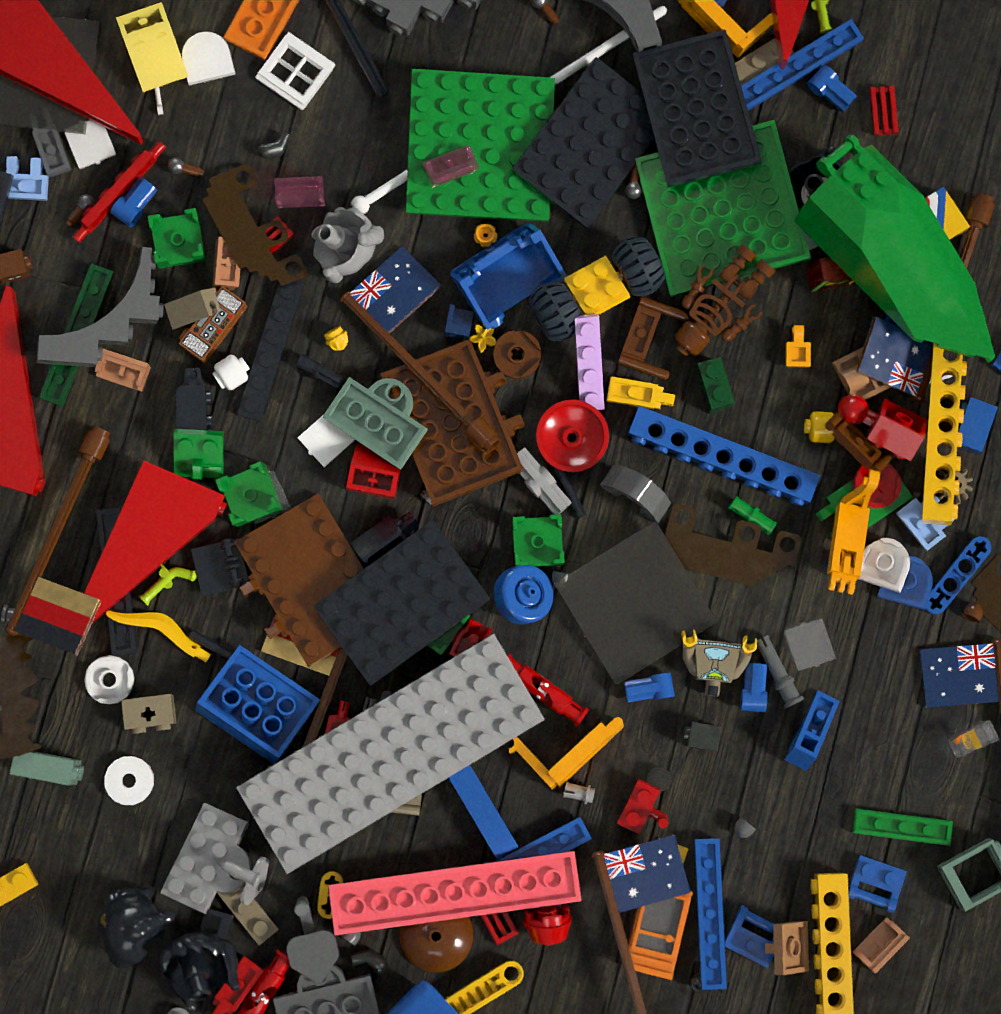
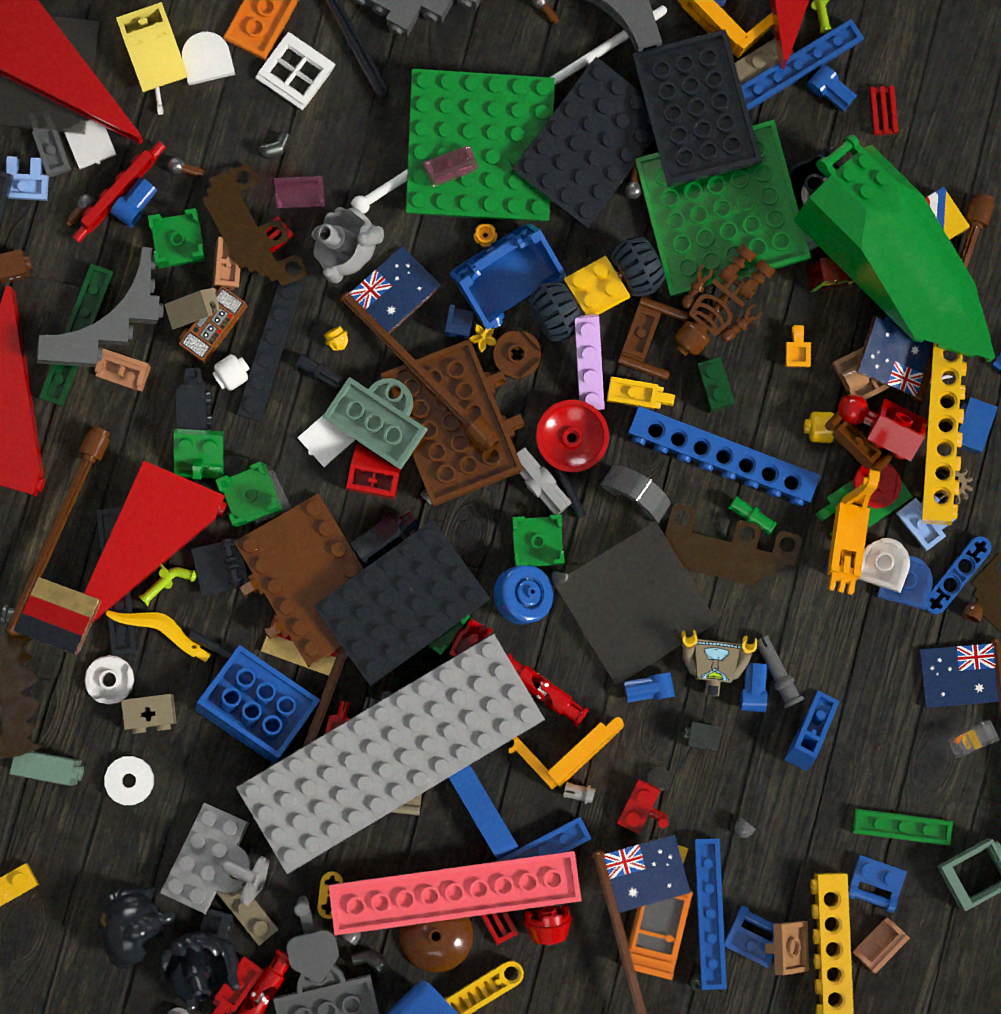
(809, 644): clear piece -> none

